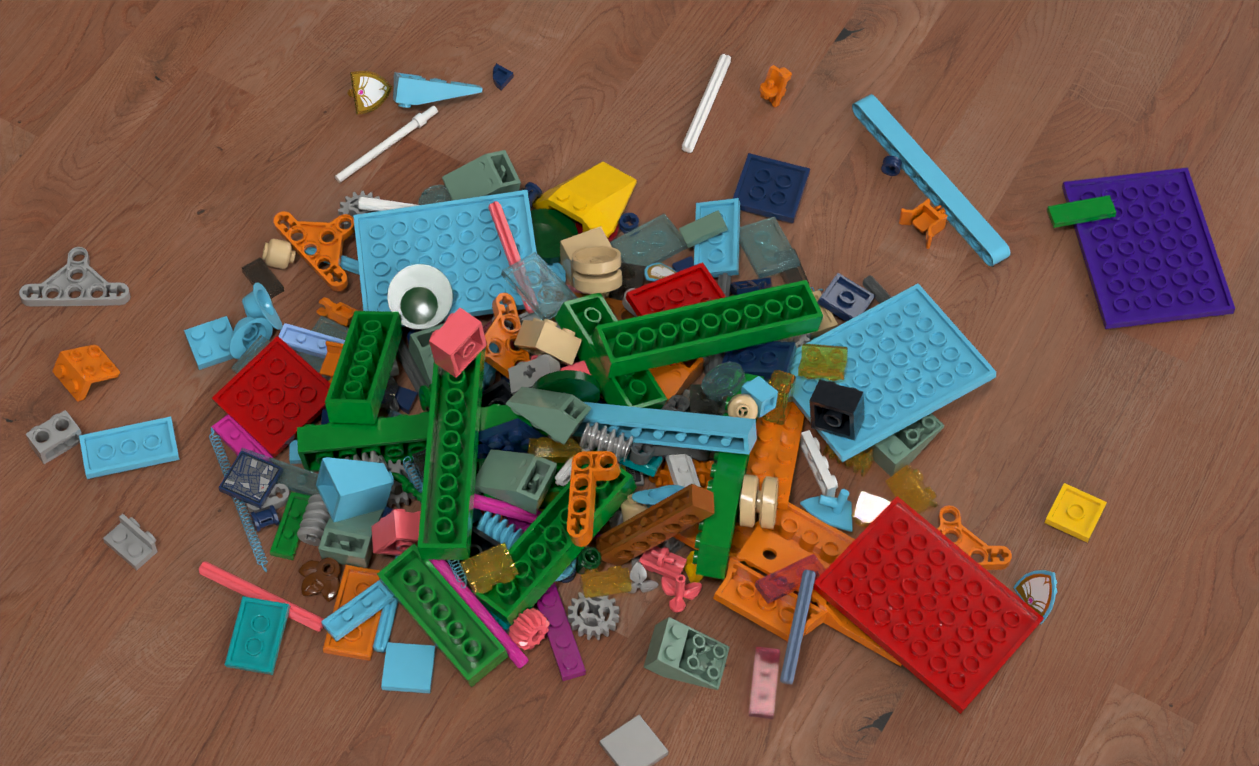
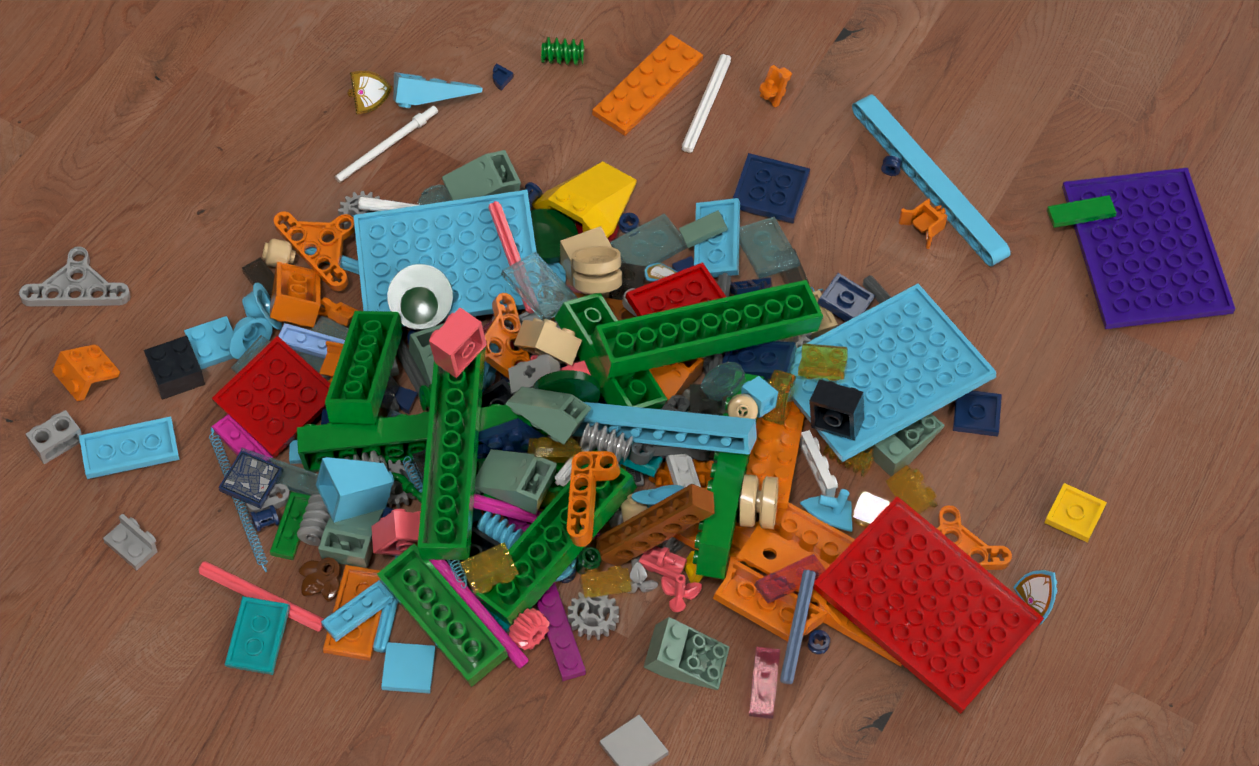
(174, 367): none -> black brick
(295, 295): none -> orange slope
(562, 51): none -> green piece
(647, 85): none -> orange plate
(817, 648): none -> dark blue bush
(978, 413): none -> dark blue tile

